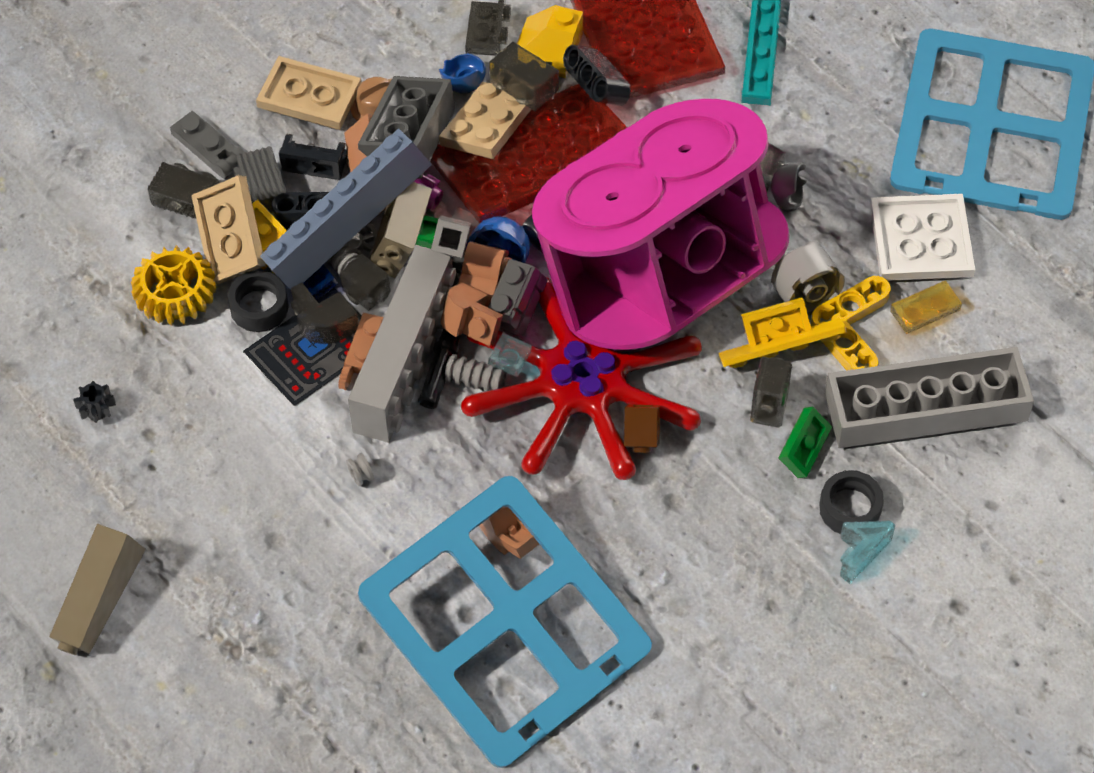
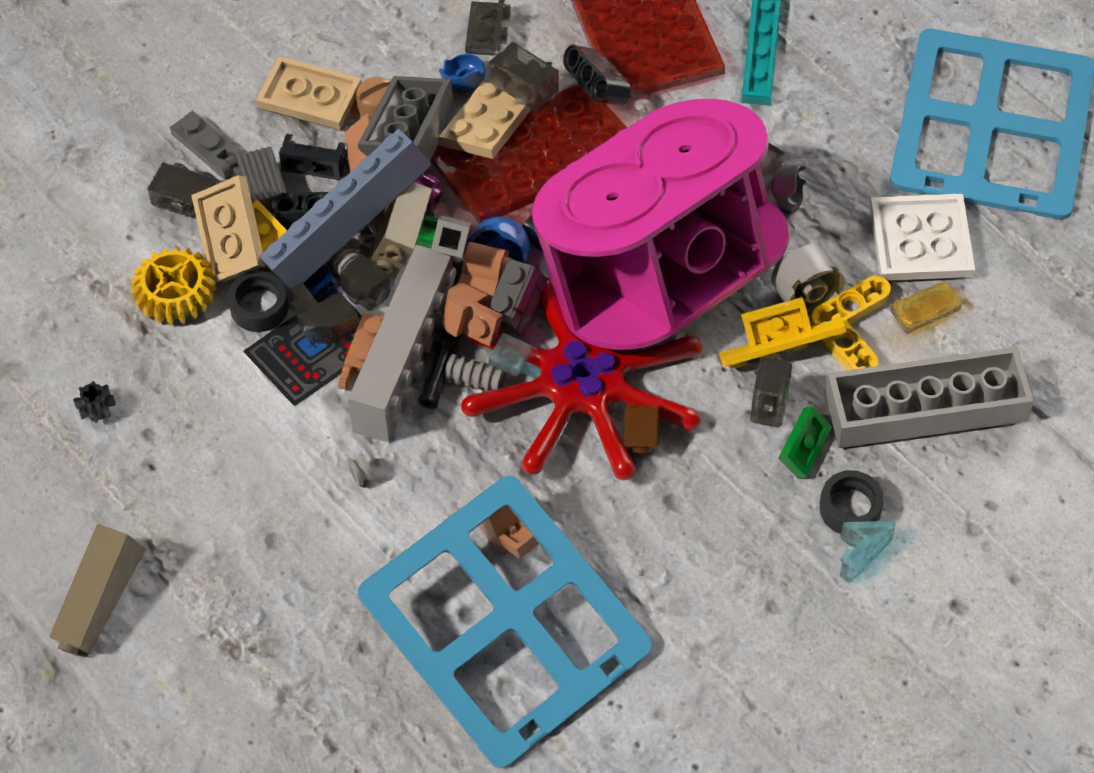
(550, 33): yellow slope -> none

